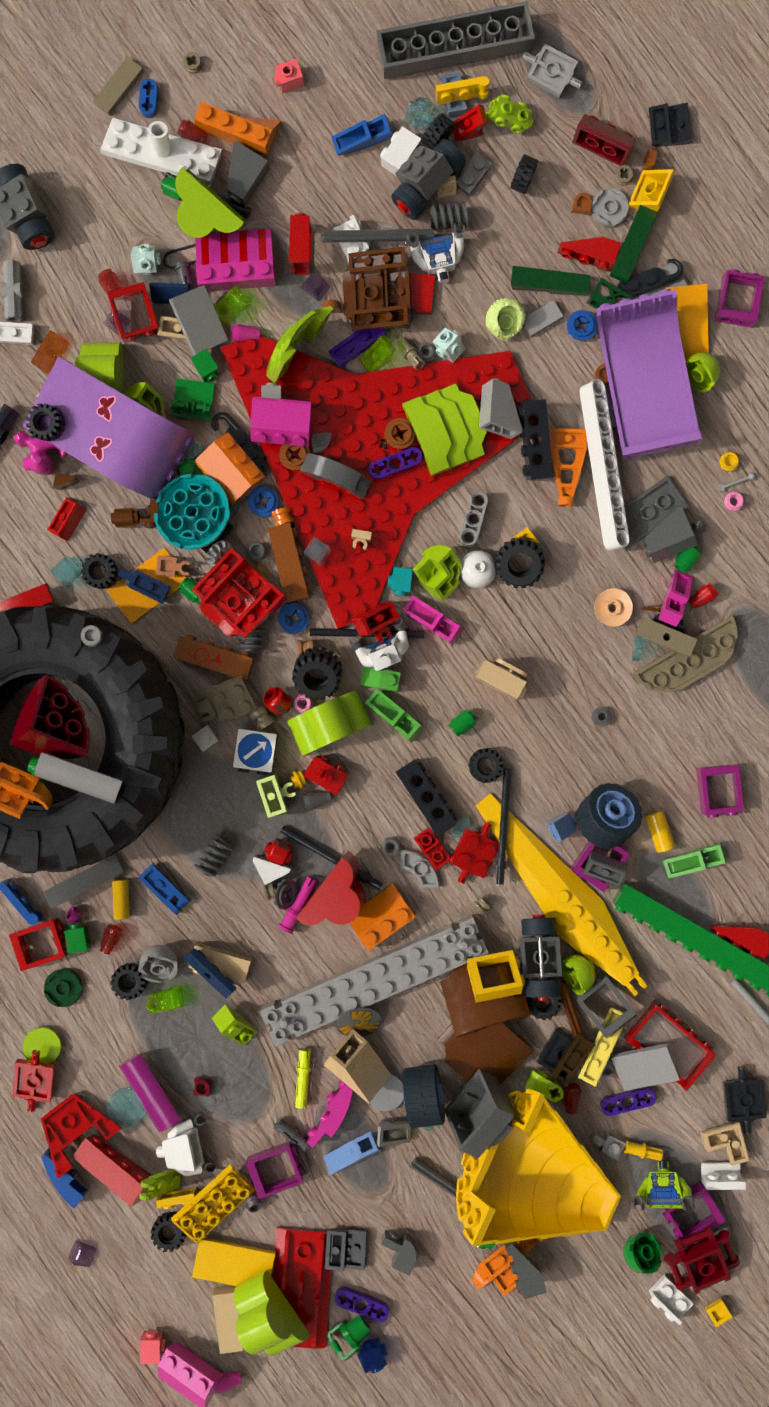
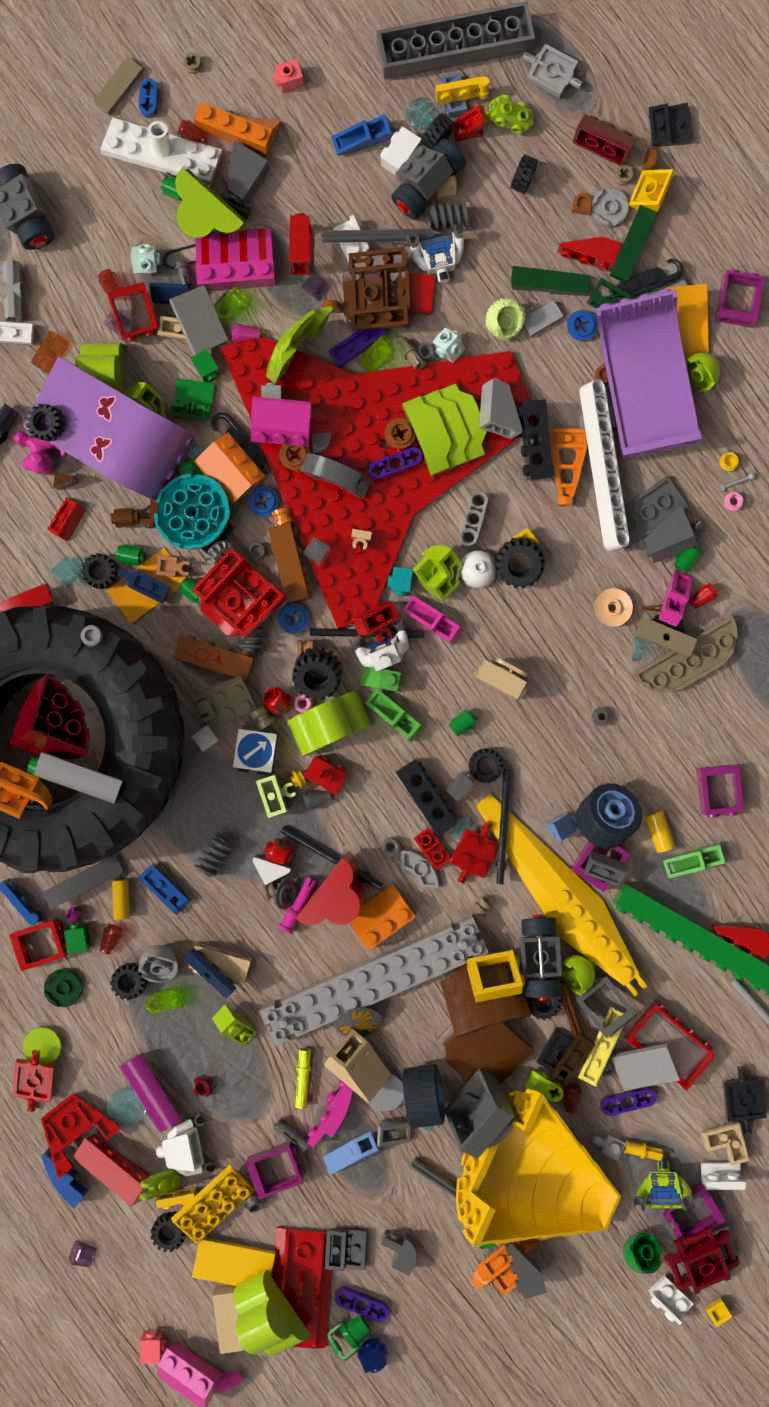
(131, 554): none -> green brick
(461, 786): none -> dark grey brick
(473, 174): dark grey plate -> none

